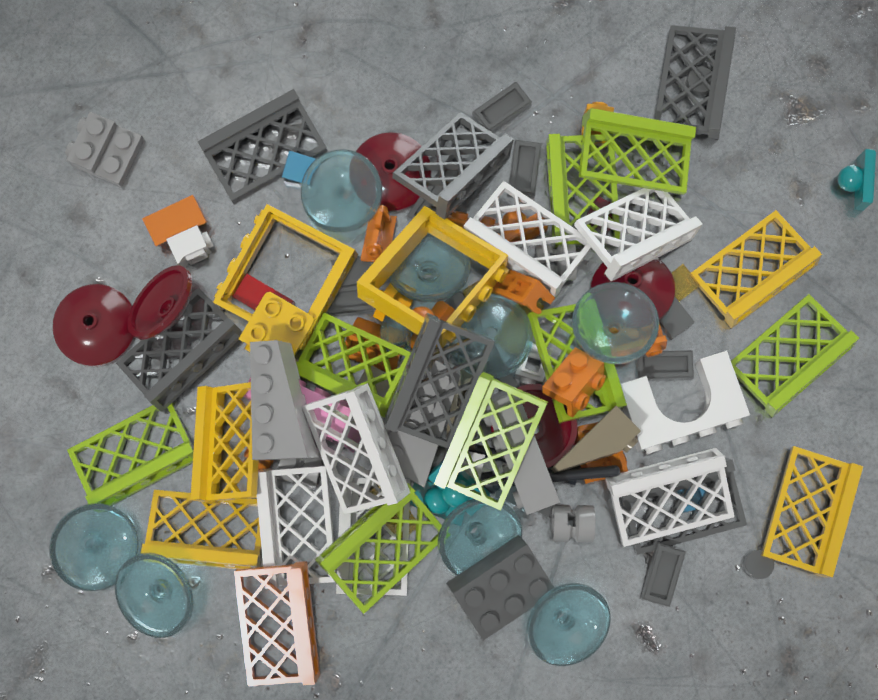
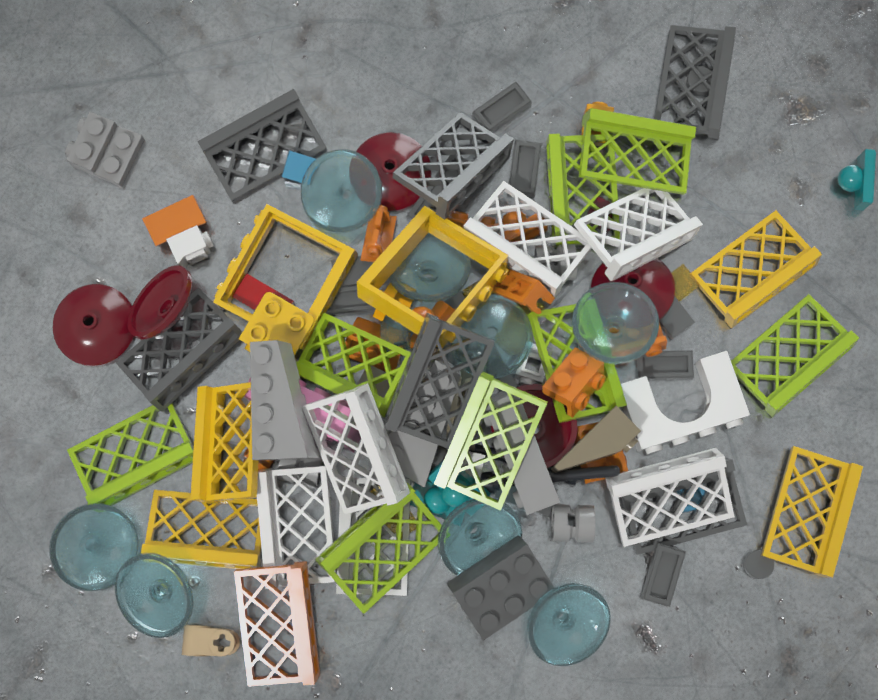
(204, 641): none -> tan piece

